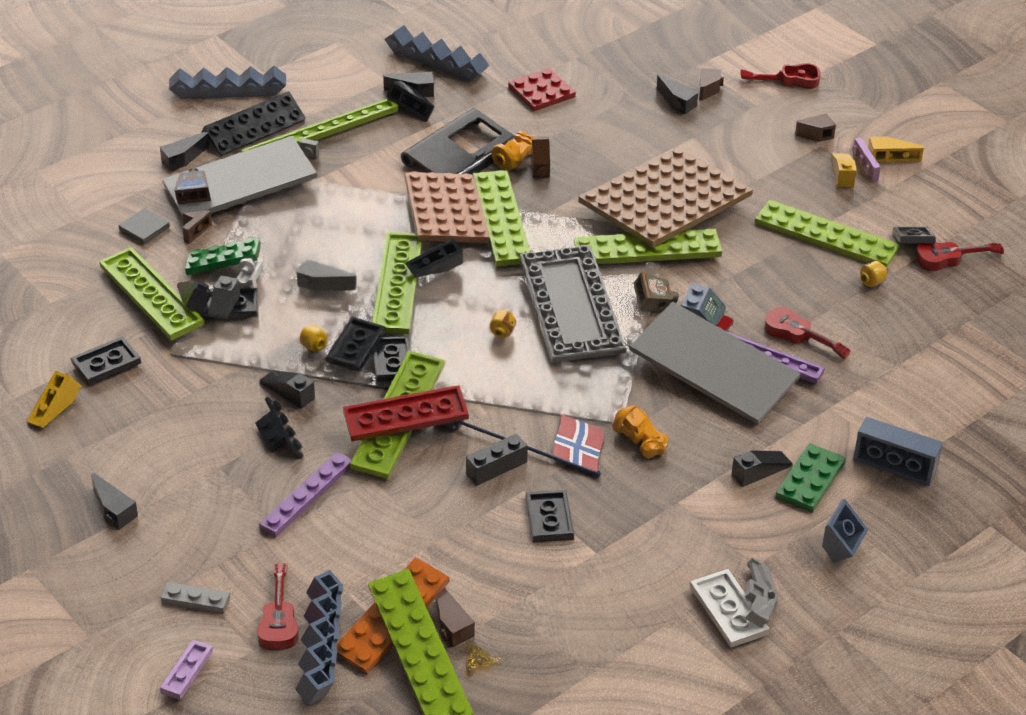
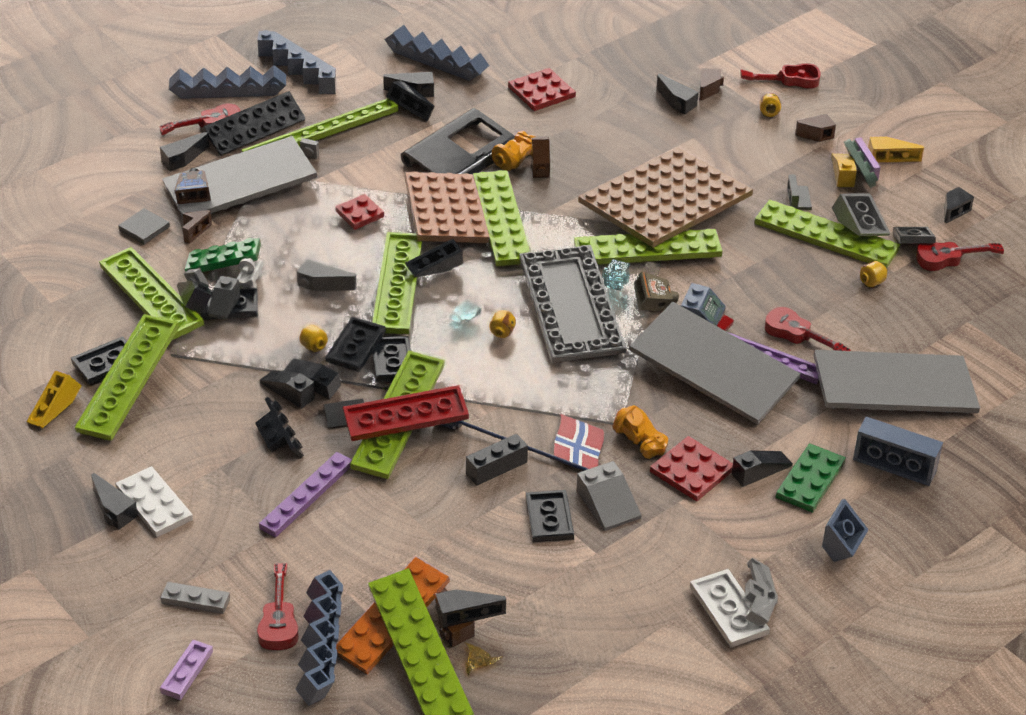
(127, 377): none -> lime plate
(155, 501): none -> white plate
(195, 275): none -> light grey plate
(207, 117): none -> piece
(298, 61): none -> sand blue brick
(325, 379): none -> black slope
(335, 414): none -> dark grey panel
(359, 211): none -> plate
(464, 311): none -> clear light blue plate
(466, 606): none -> black slope
(607, 495): none -> light grey slope
(616, 274): none -> clear light blue brick
(692, 468): none -> plate
(770, 105): none -> yellow head
(798, 195): none -> panel
(860, 214): none -> light grey slope
(863, 167): none -> sand green plate
(895, 381): none -> light grey tile
(957, 204): none -> black slope

